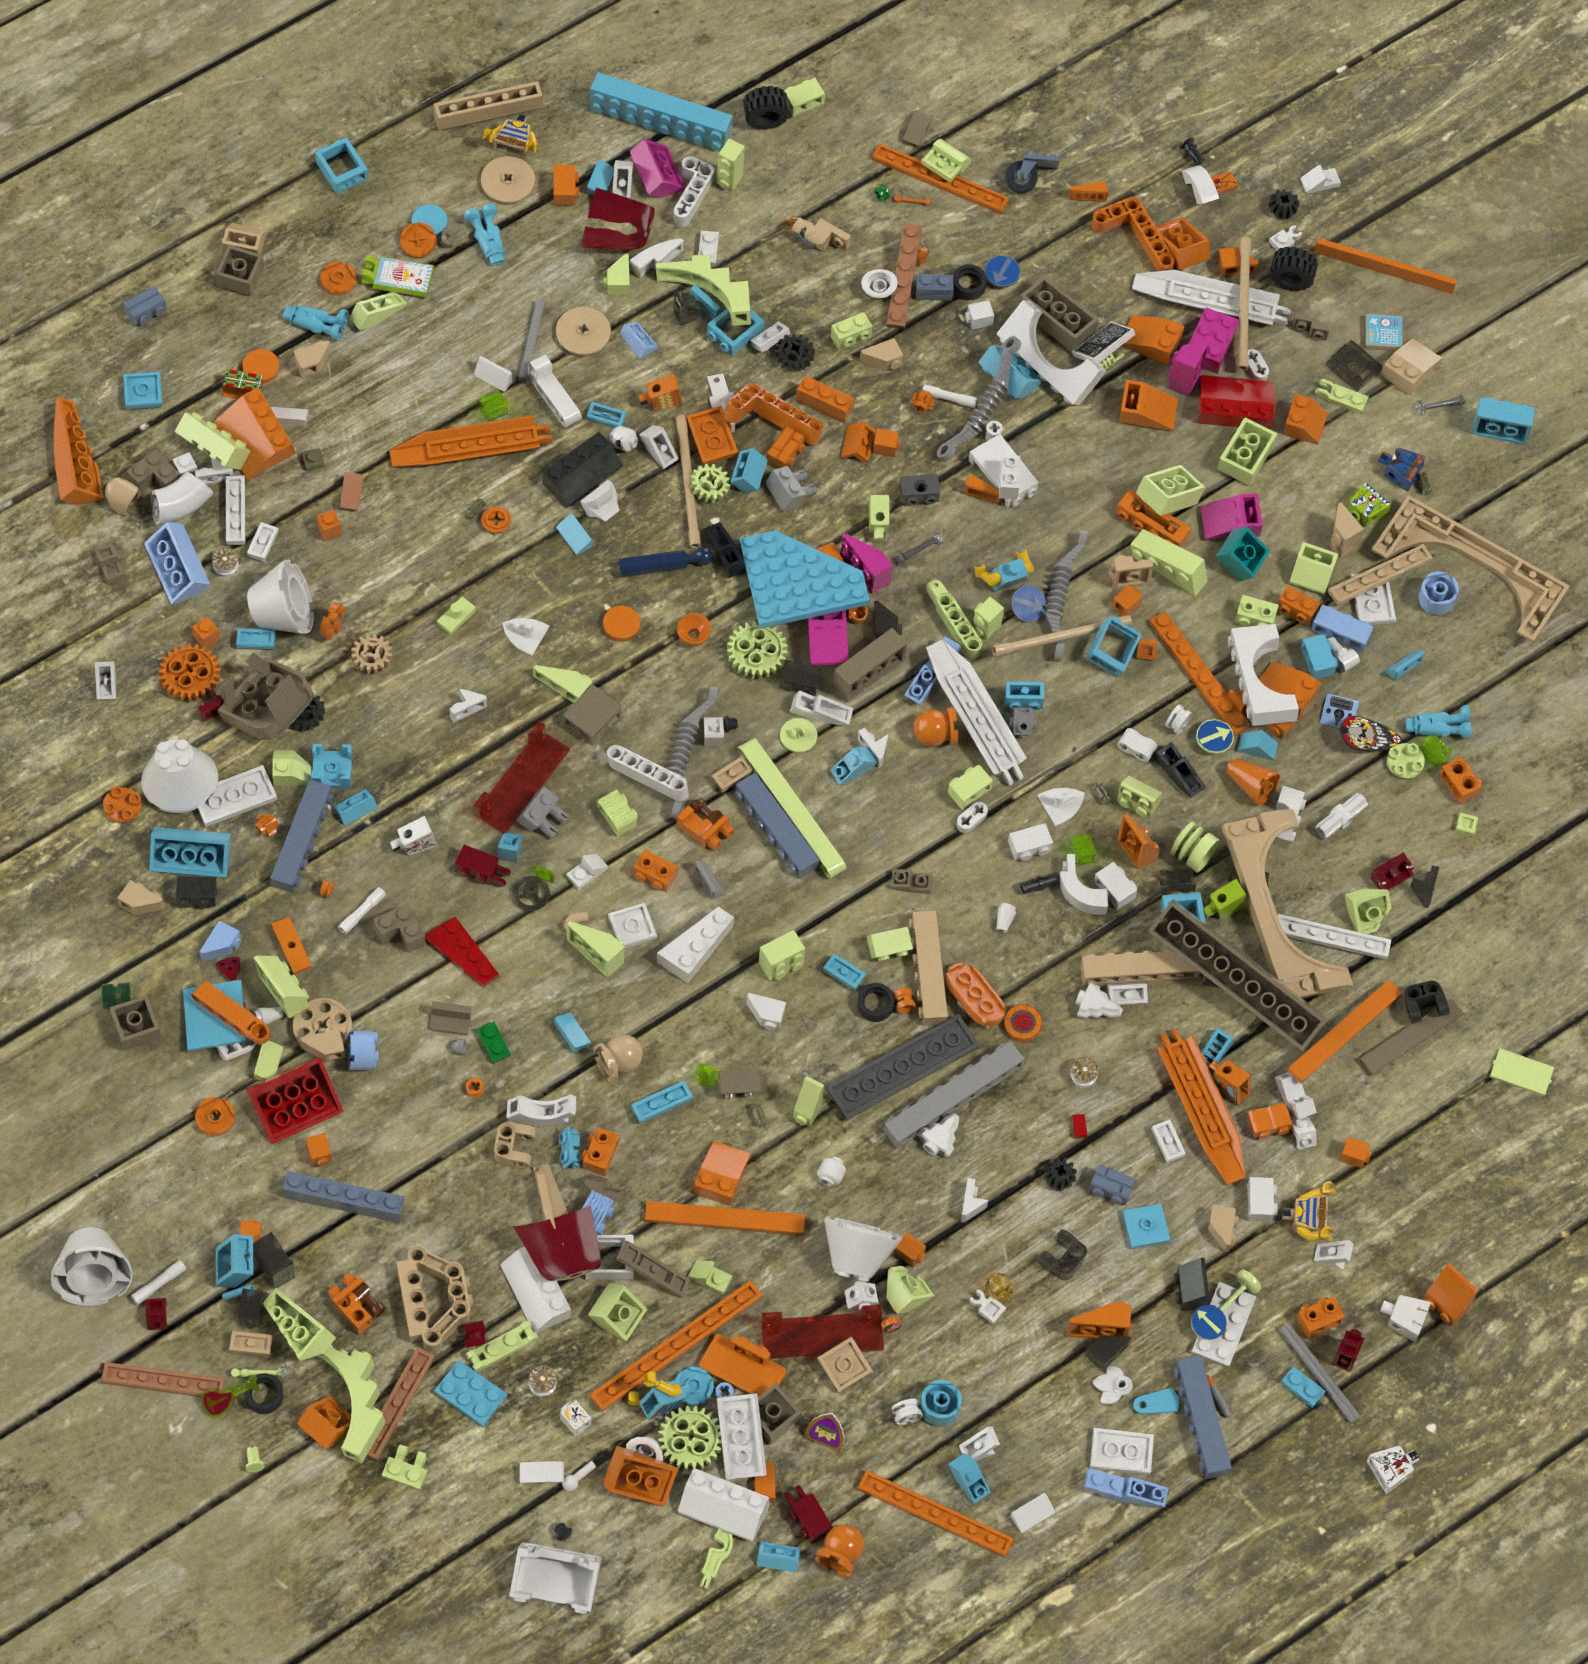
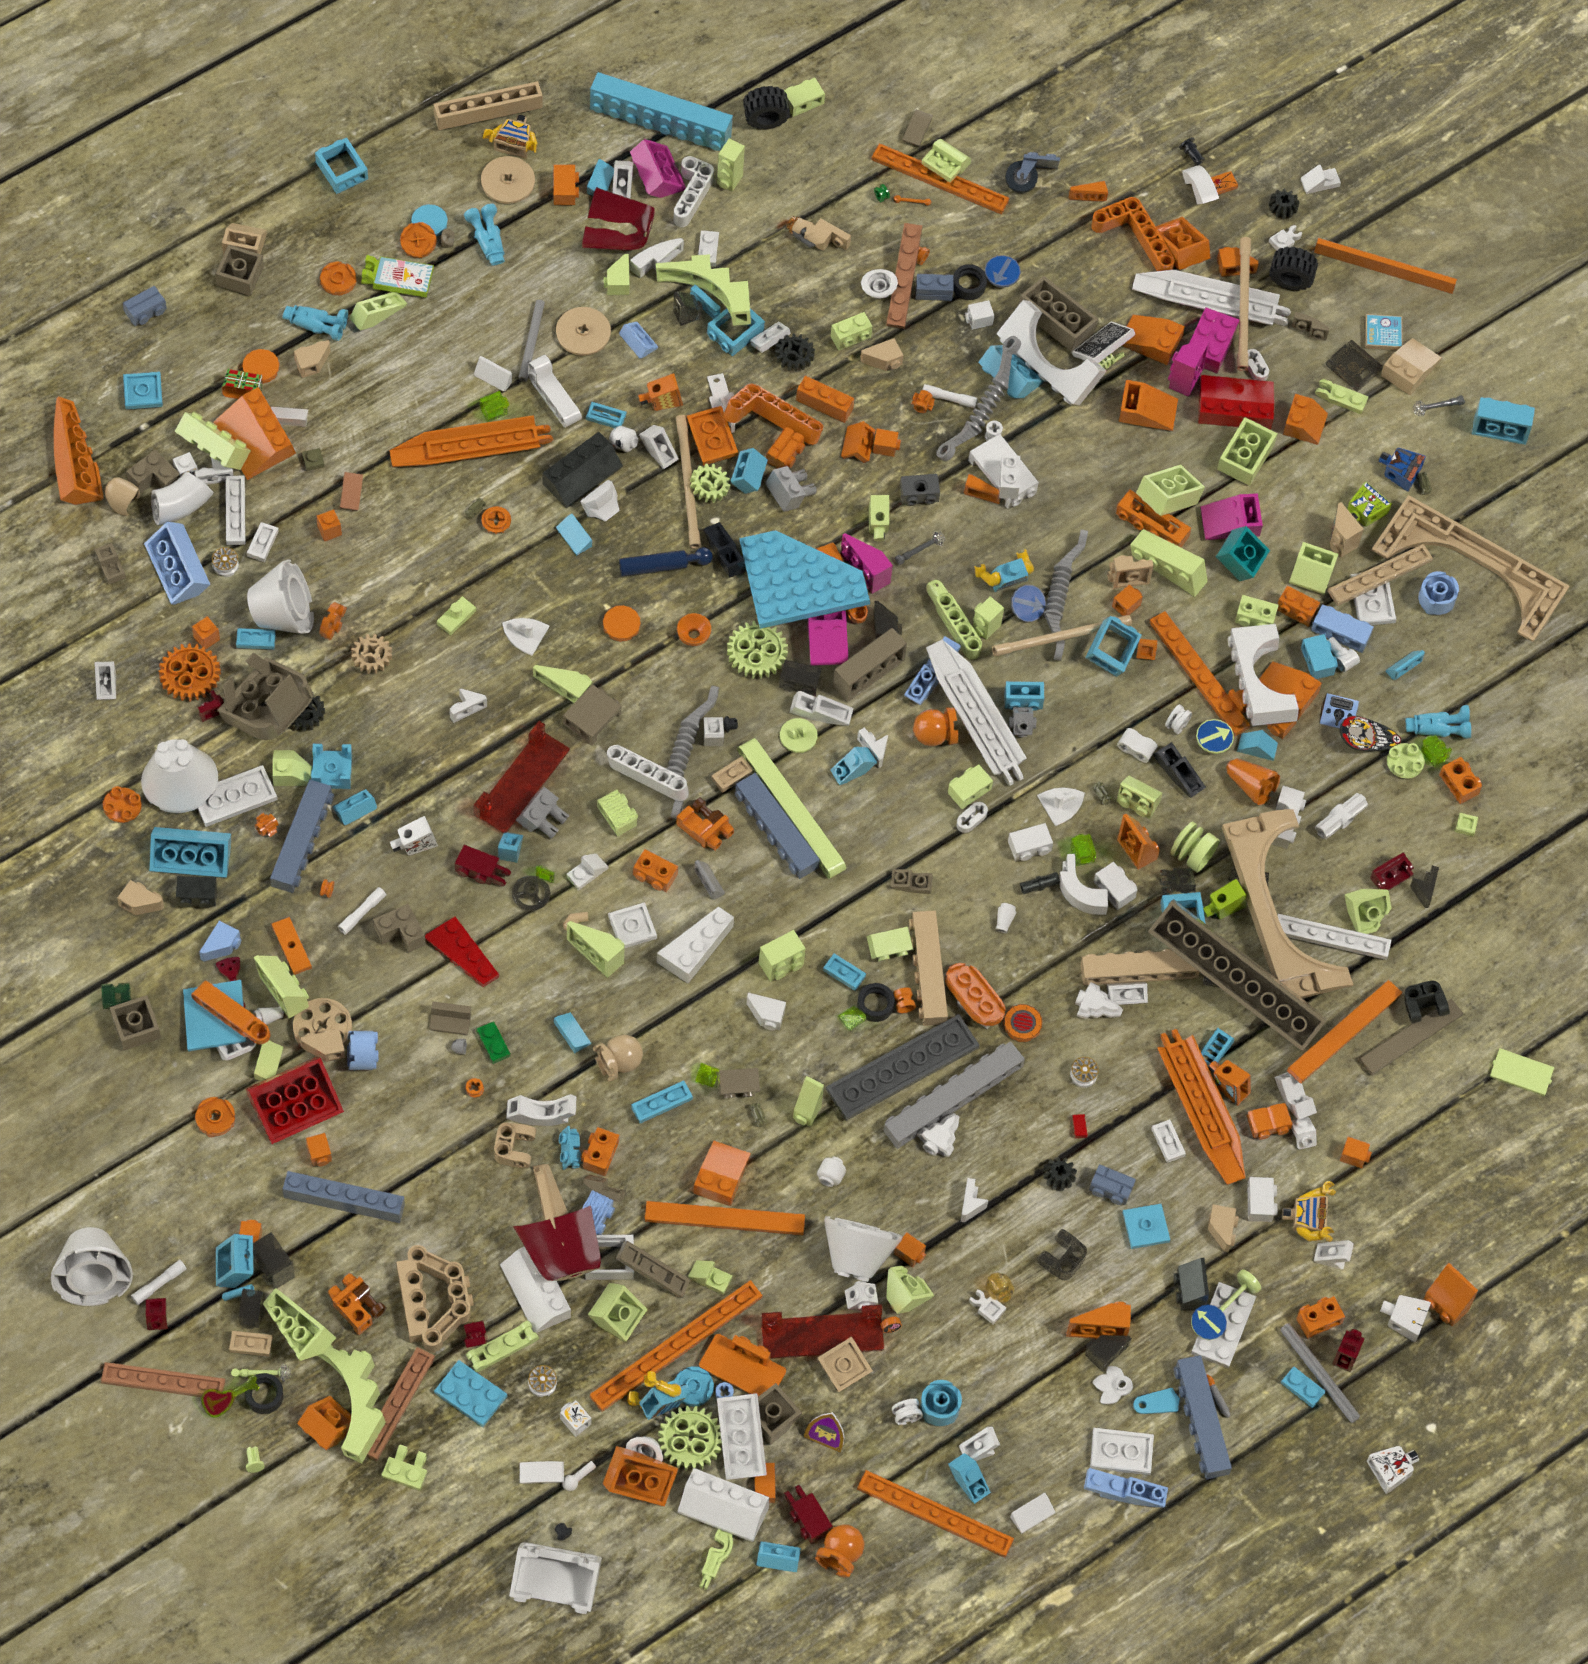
(852, 1017): none -> clear neon green slope

